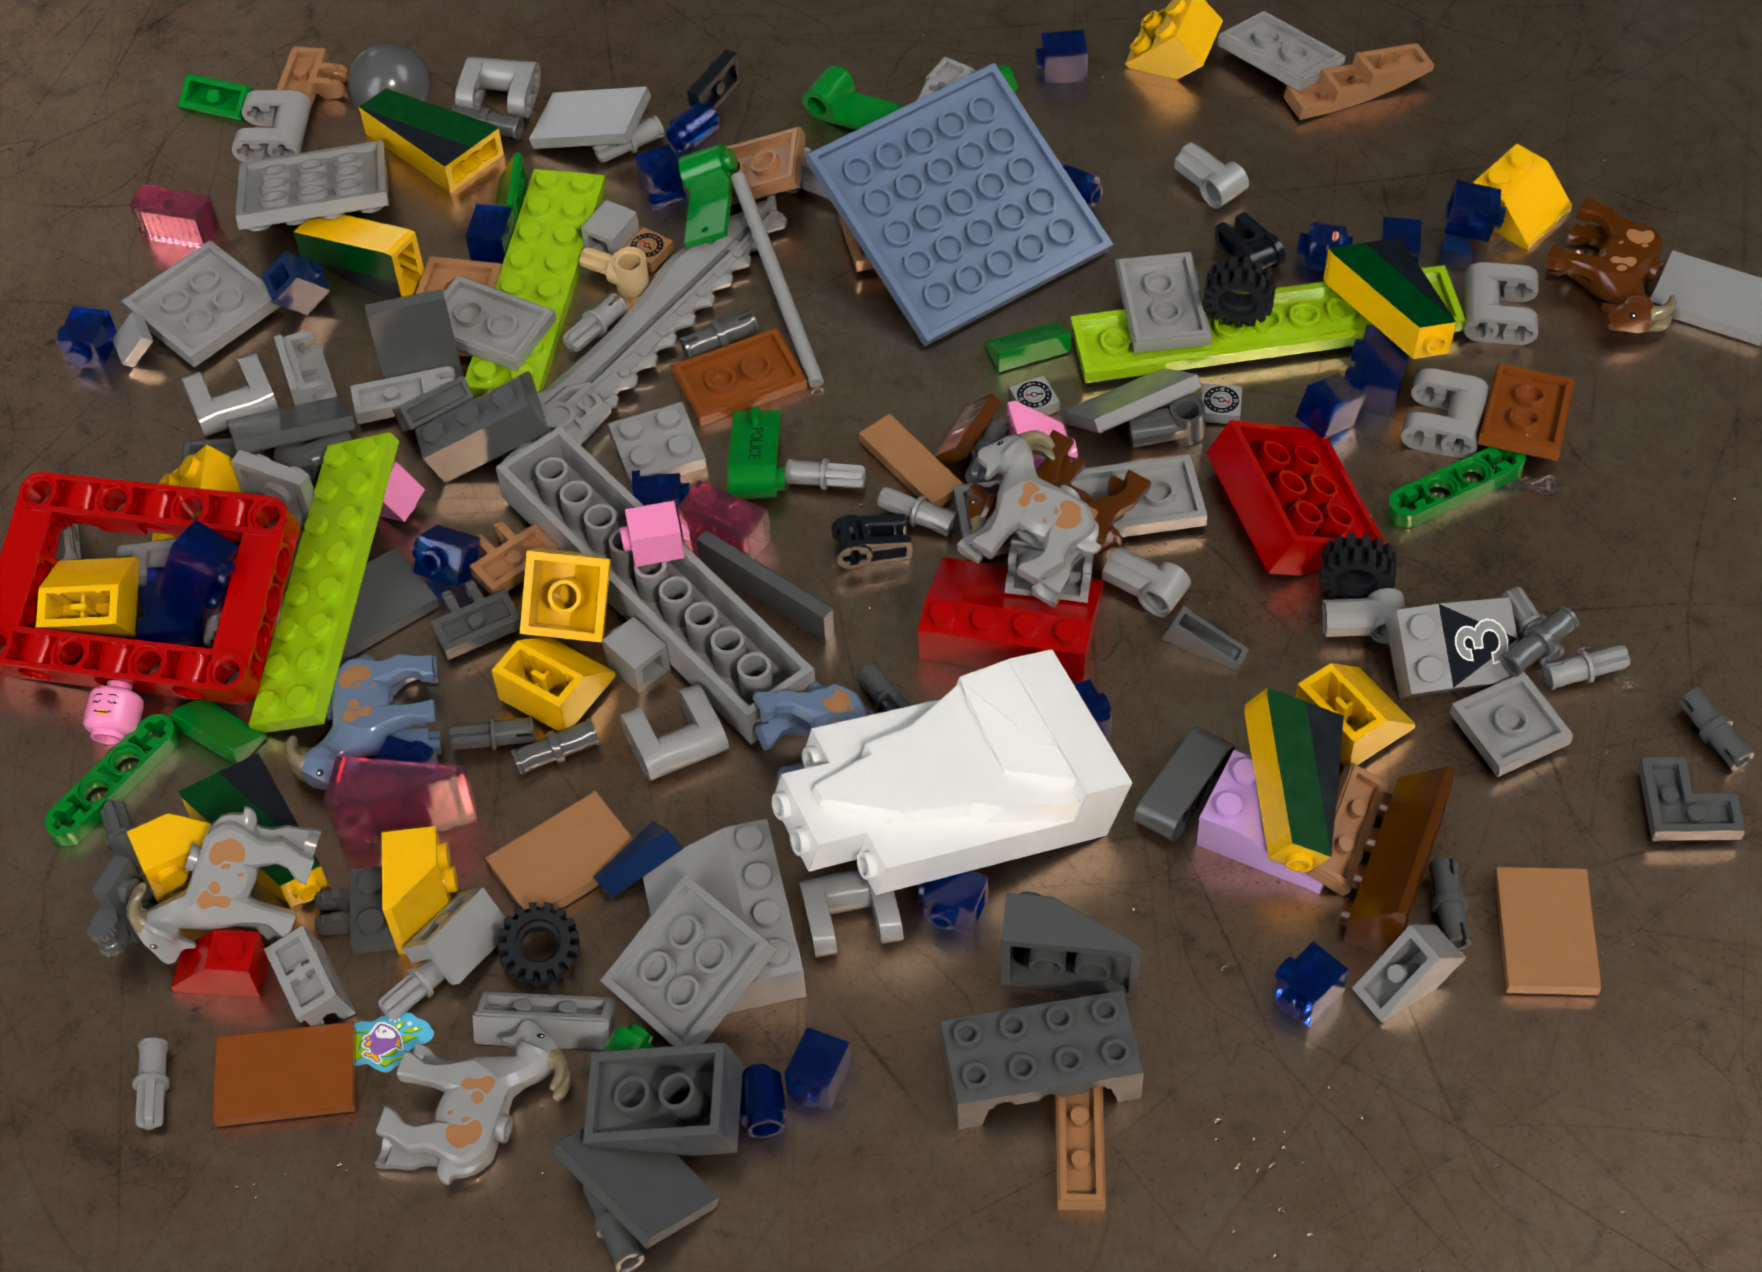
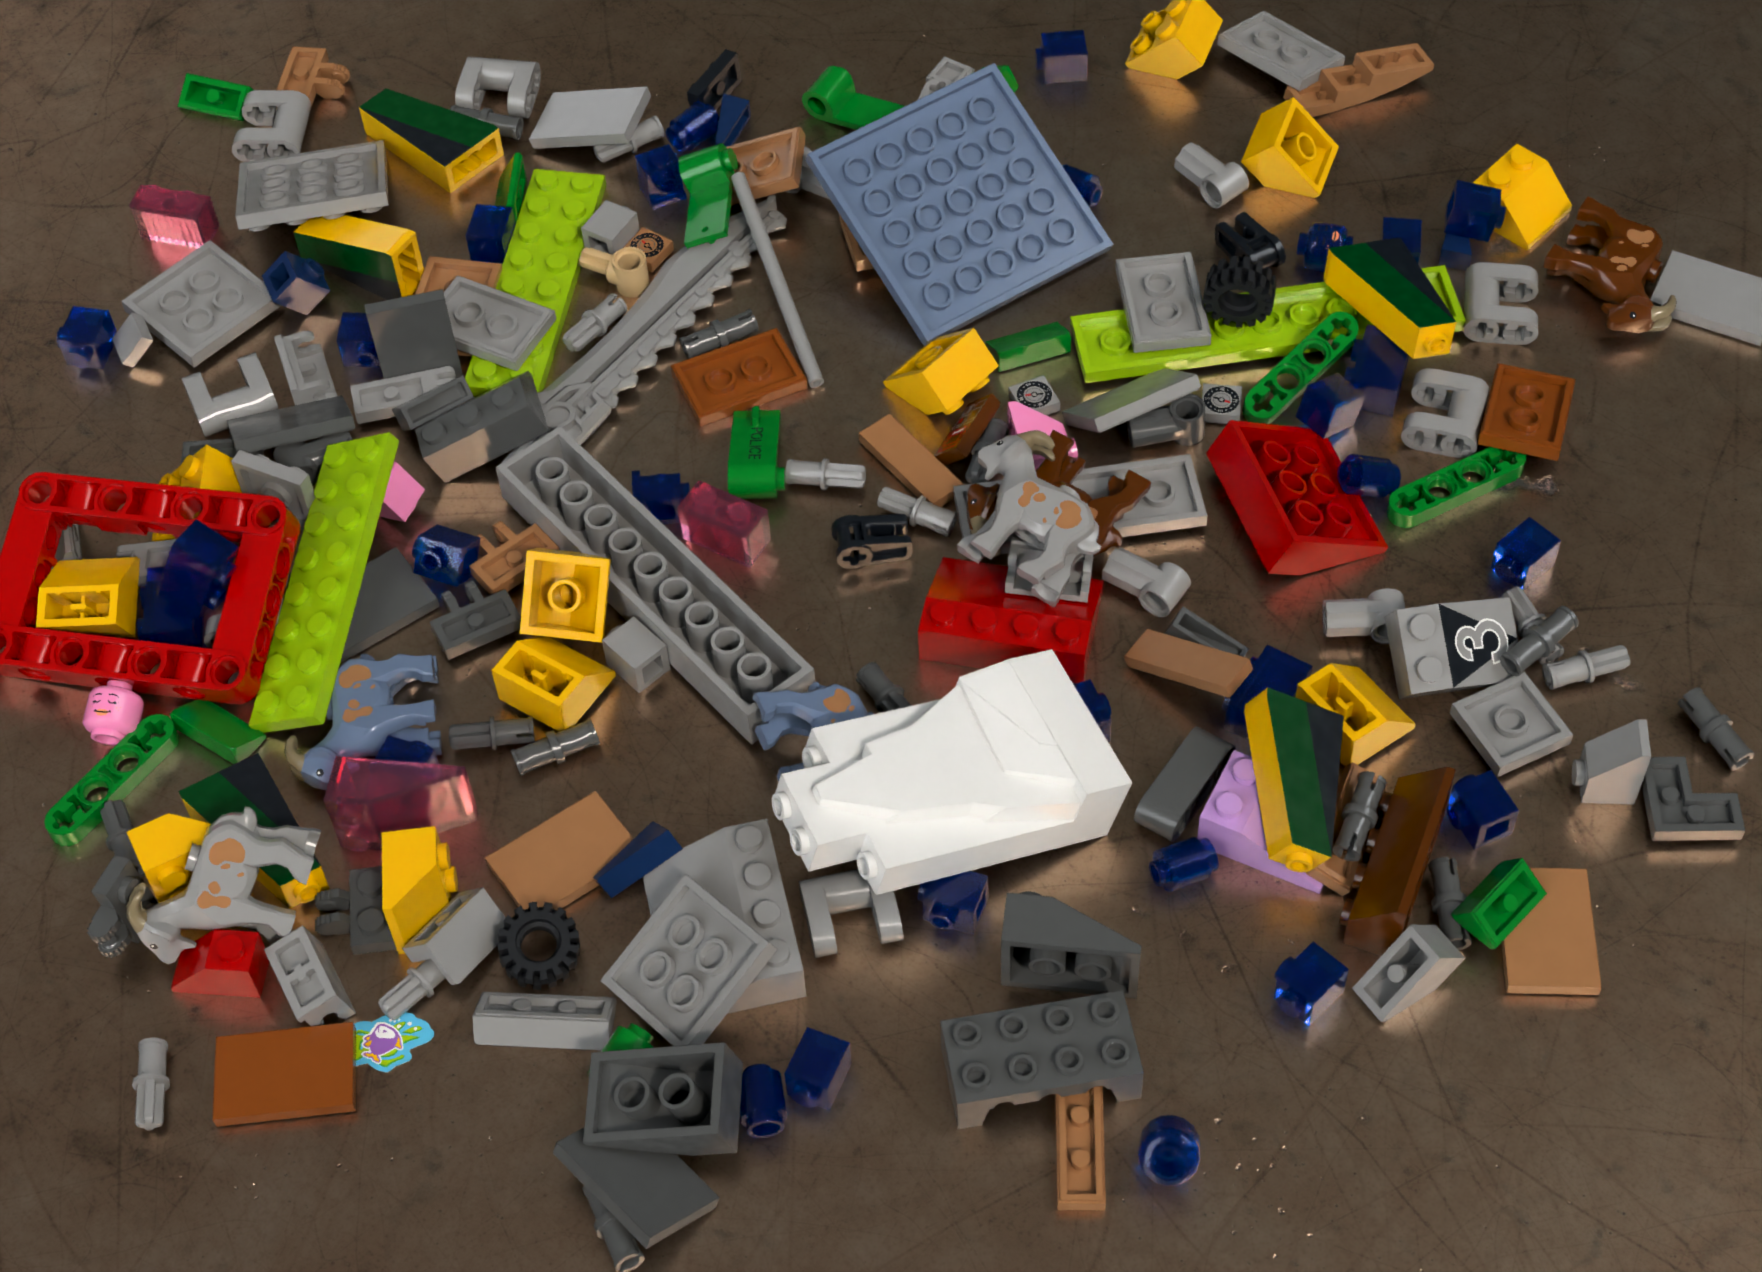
(356, 341): none -> clear blue brick
(387, 67): dark grey piece -> none
(473, 1106): light grey animal -> none
(652, 534): bright pink brick -> none
(657, 443): light grey plate -> none
(680, 747): light grey connector -> none
(732, 119): none -> dark blue piece
(766, 586): dark grey tile -> none
(943, 372): none -> yellow slope
(1169, 1150): none -> clear blue head
(1183, 863): none -> clear blue brick
(1188, 663): none -> medium nougat tile
(1270, 670): none -> clear blue brick
(1290, 150): none -> yellow slope
(1297, 366): none -> green beam
(1357, 566): black tyre -> none
(1359, 816): none -> dark grey pin
(1368, 476): none -> clear blue brick
(1481, 809): none -> clear blue brick
(1500, 902): none -> green slope
(1525, 554): none -> clear blue brick
(1613, 765): none -> light grey slope

